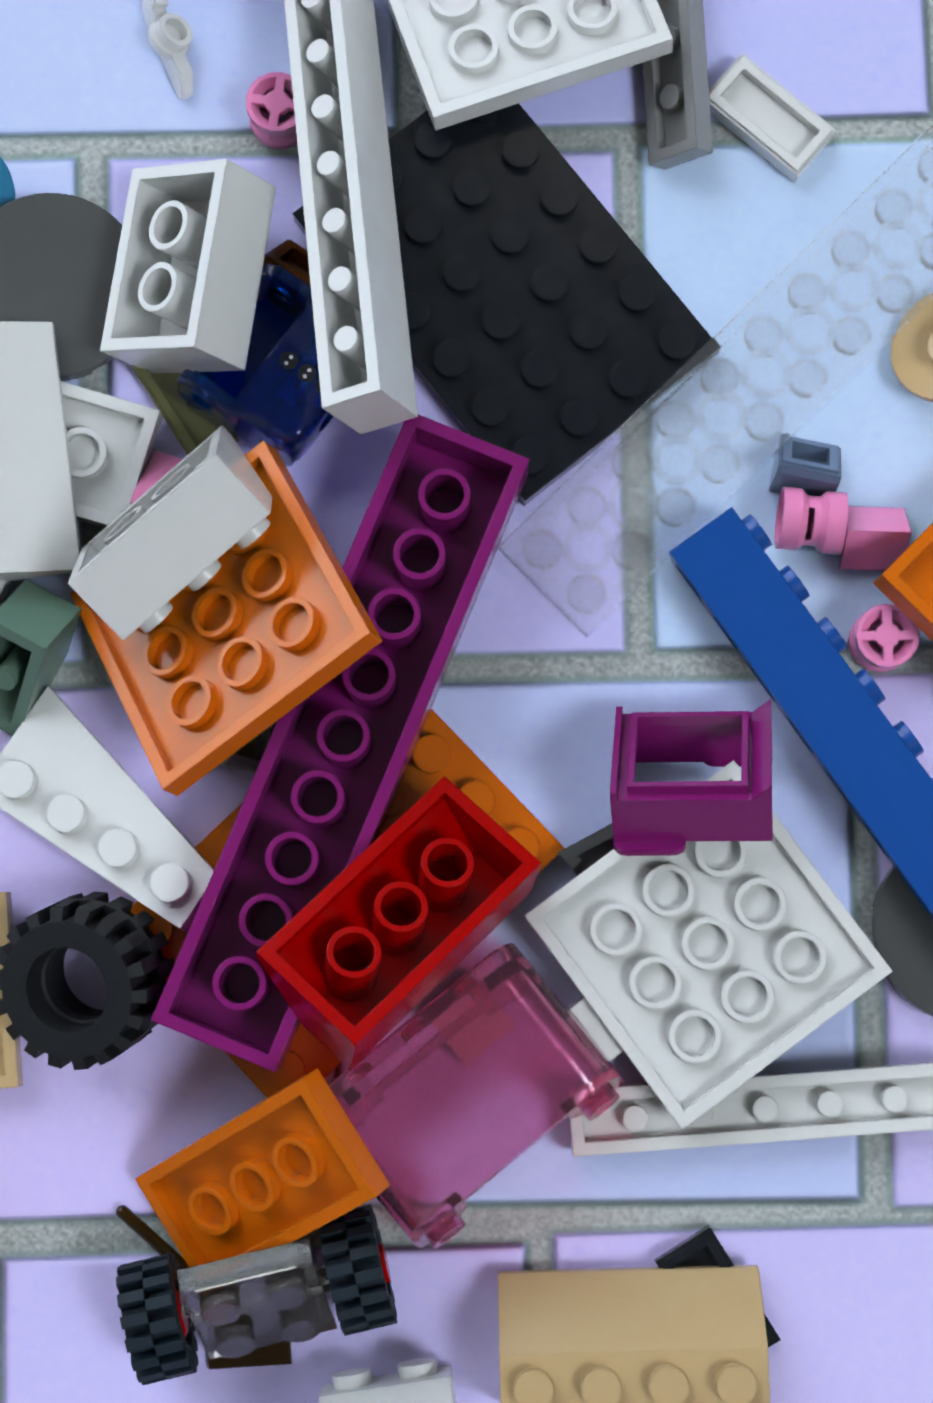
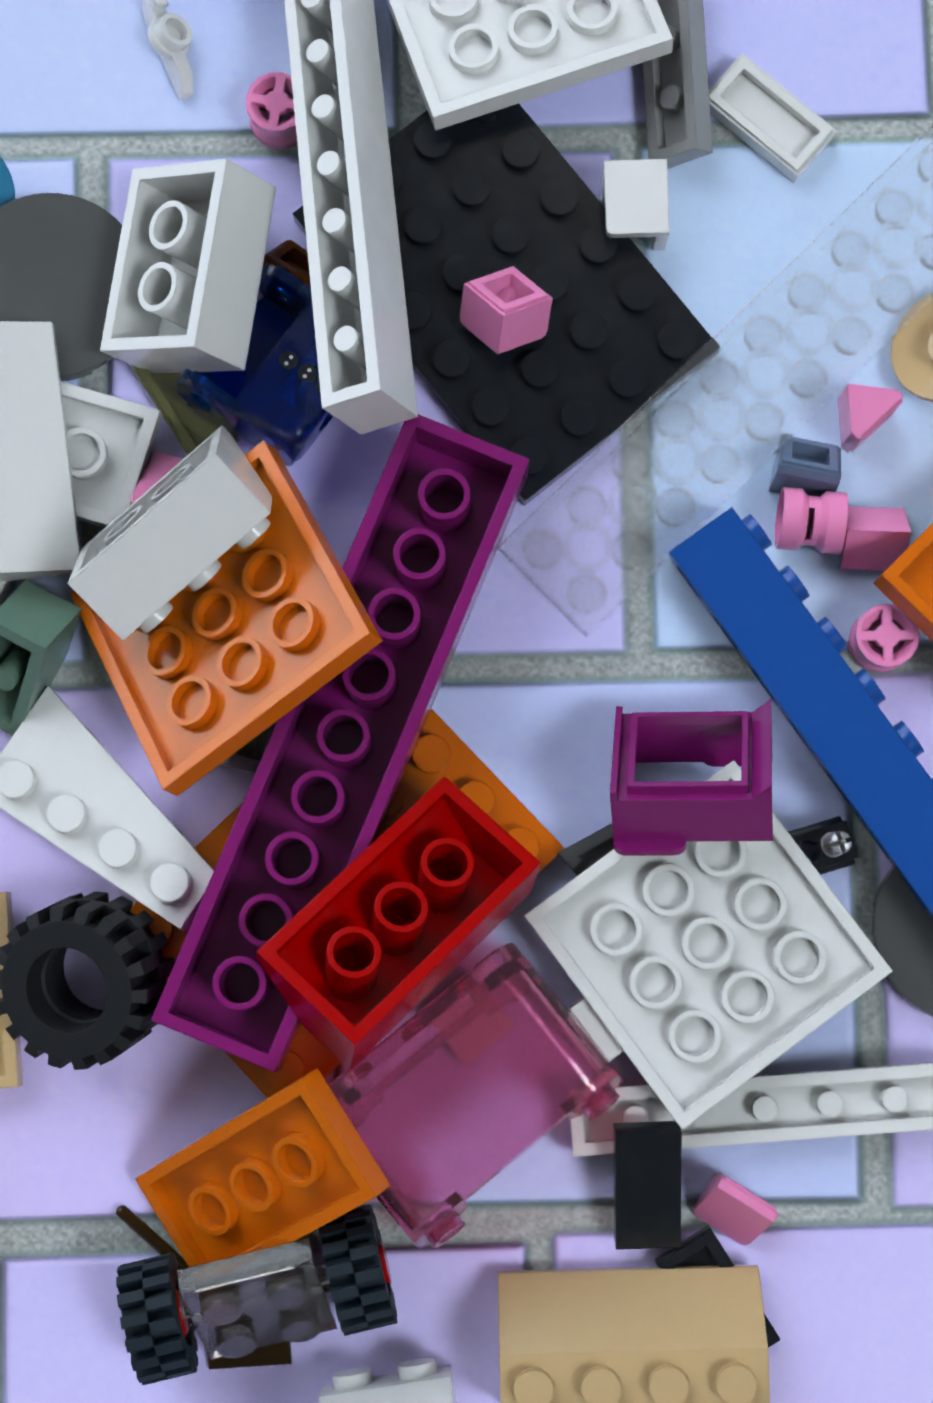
(505, 309): none -> bright pink slope
(636, 199): none -> white panel
(647, 1185): none -> black tile
(734, 1209): none -> bright pink slope
(831, 842): none -> black piece
(863, 411): none -> bright pink slope

